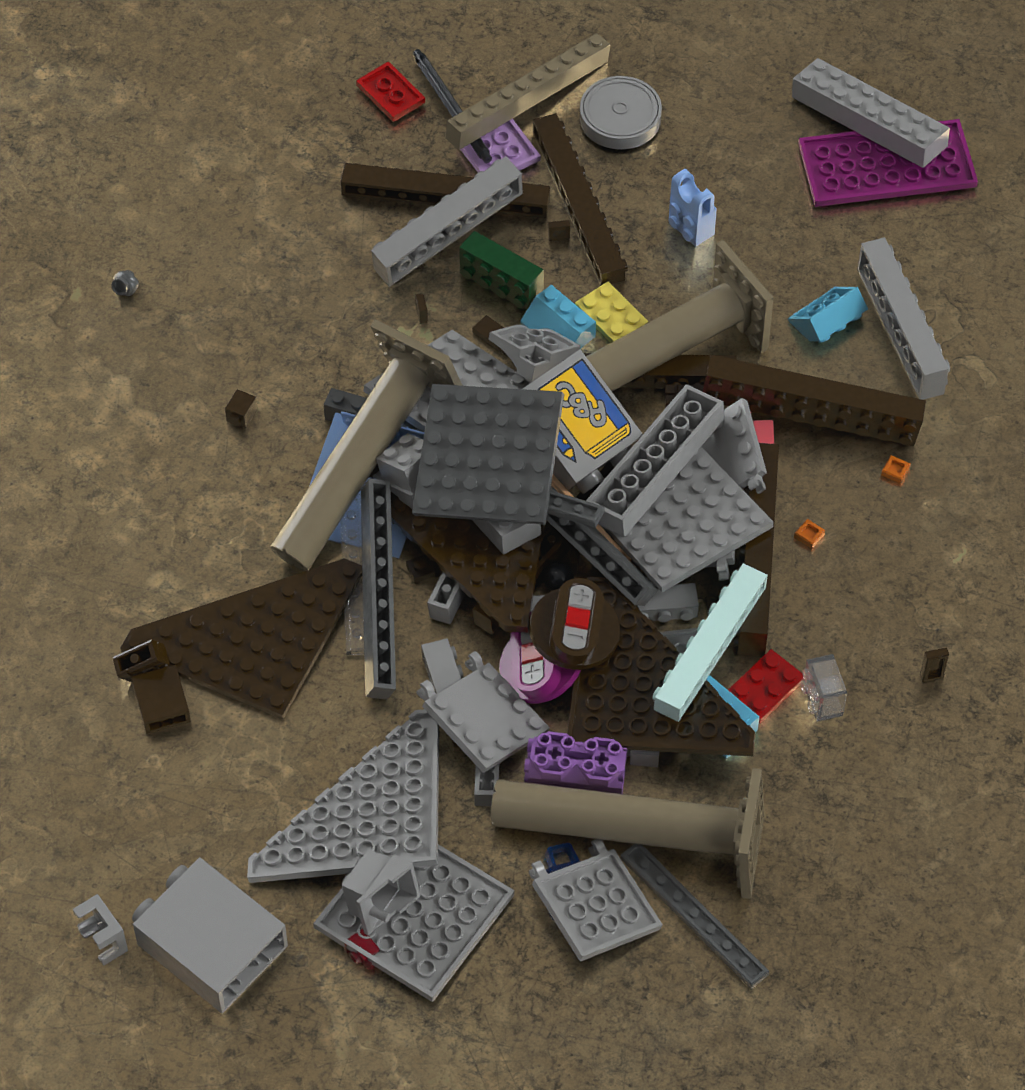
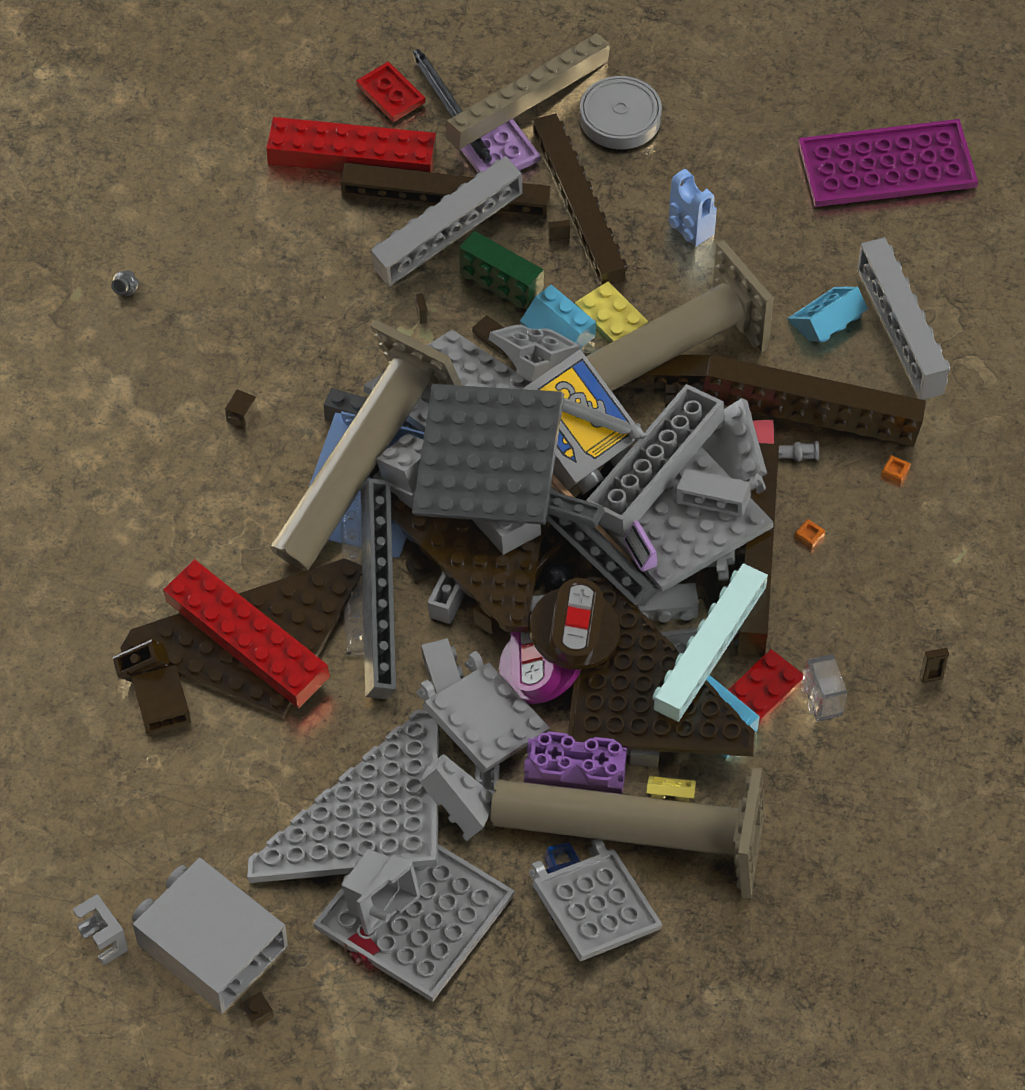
(246, 633): none -> red brick
(256, 1009): none -> dark brown plate
(333, 144): none -> red brick
(459, 794): none -> light grey wedge
(602, 419): none -> light grey wheel
(640, 547): none -> slope
(663, 786): none -> light yellow plate
(695, 915): dark grey tile -> none
(713, 492): none -> light grey brick
(799, 451): none -> light grey pin
(870, 112): light grey brick -> none

